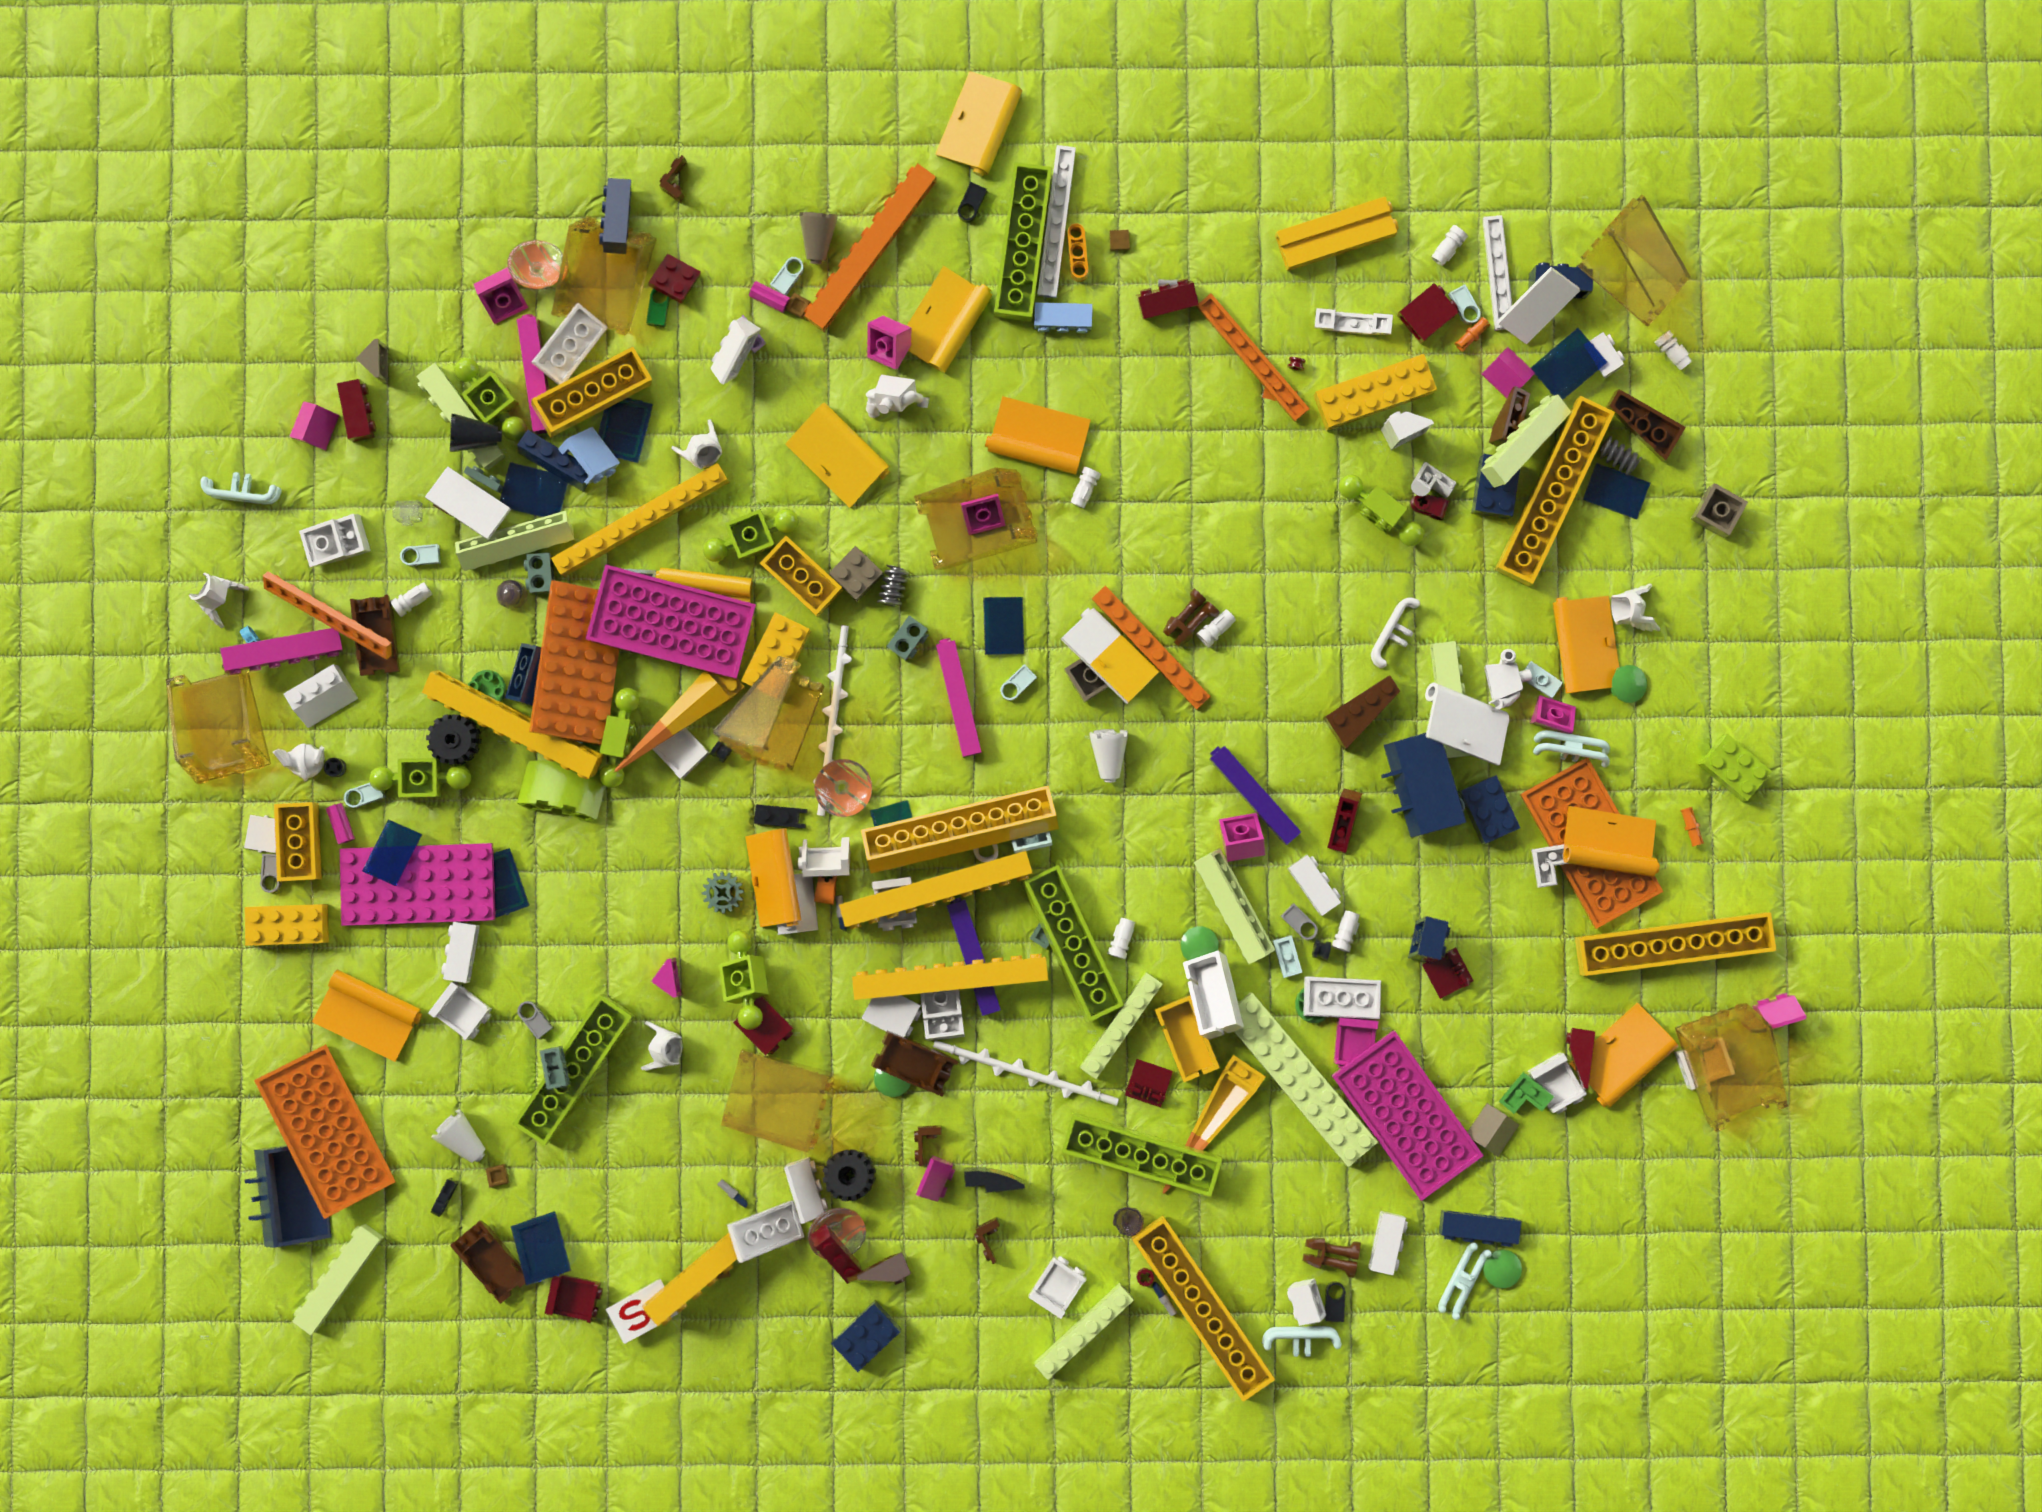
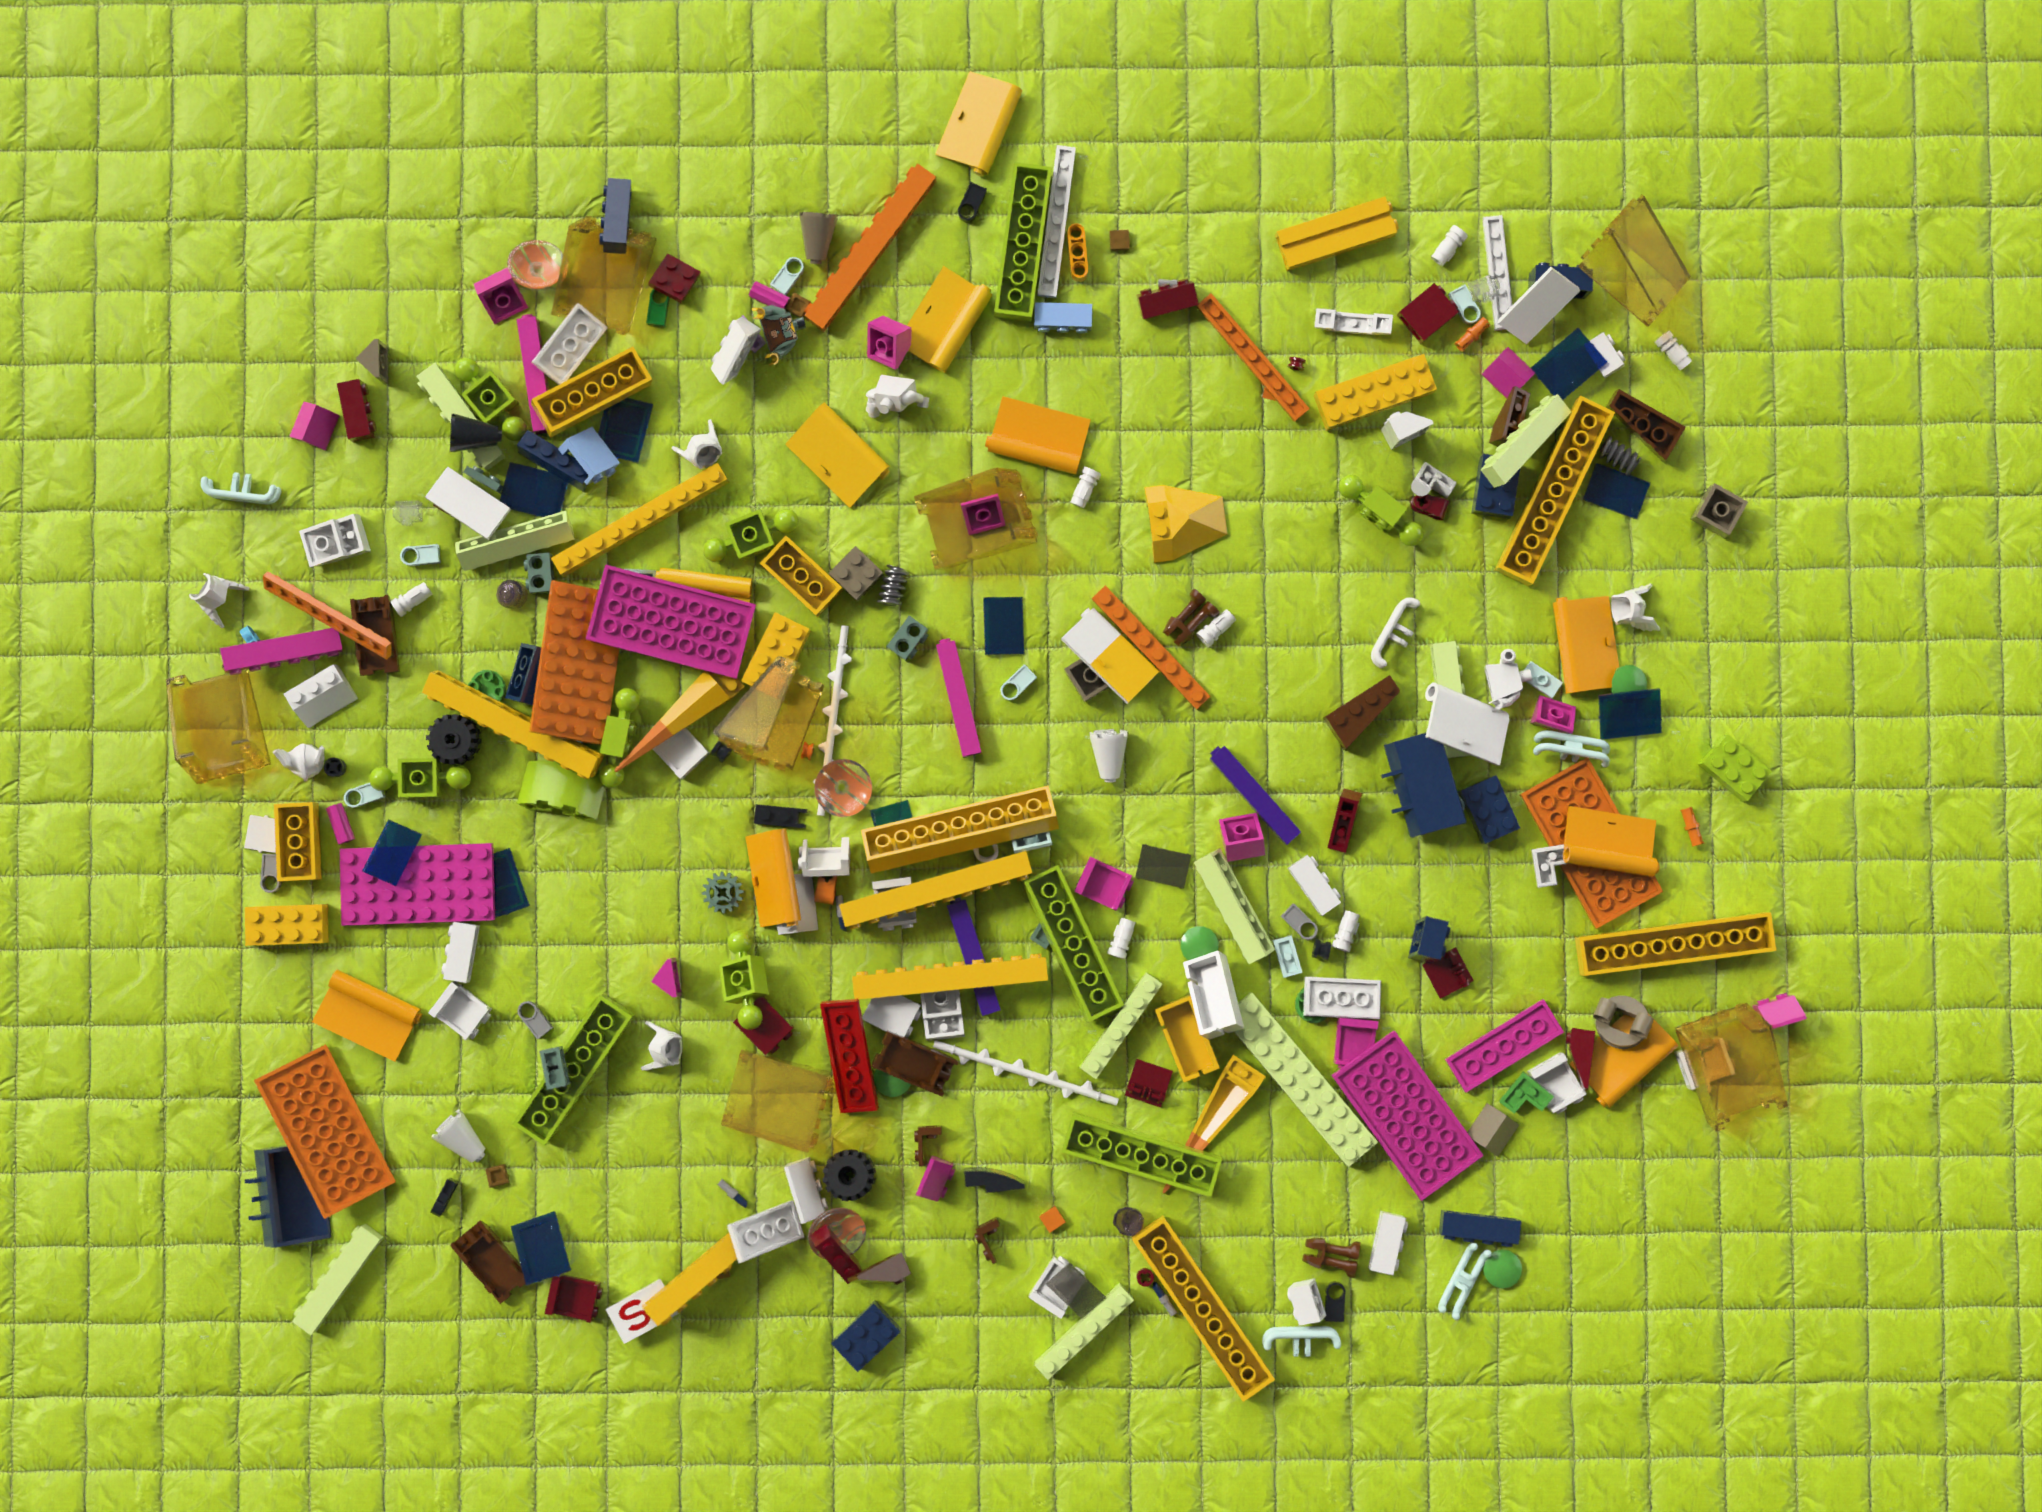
(666, 180): reddish brown bracket -> none
(778, 330): none -> torso
(807, 751): none -> orange bush
(849, 1055): none -> red plate
(1052, 1219): none -> orange tile
(1075, 1290): none -> clear smoke piece
(1104, 884): none -> dark pink panel
(1163, 866): none -> clear smoke piece
(1182, 520): none -> yellow wedge
(1484, 289): none -> clear brick
(1504, 1045): none -> dark pink plate
(1627, 1005): none -> dark tan piece
(1630, 713): none -> piece

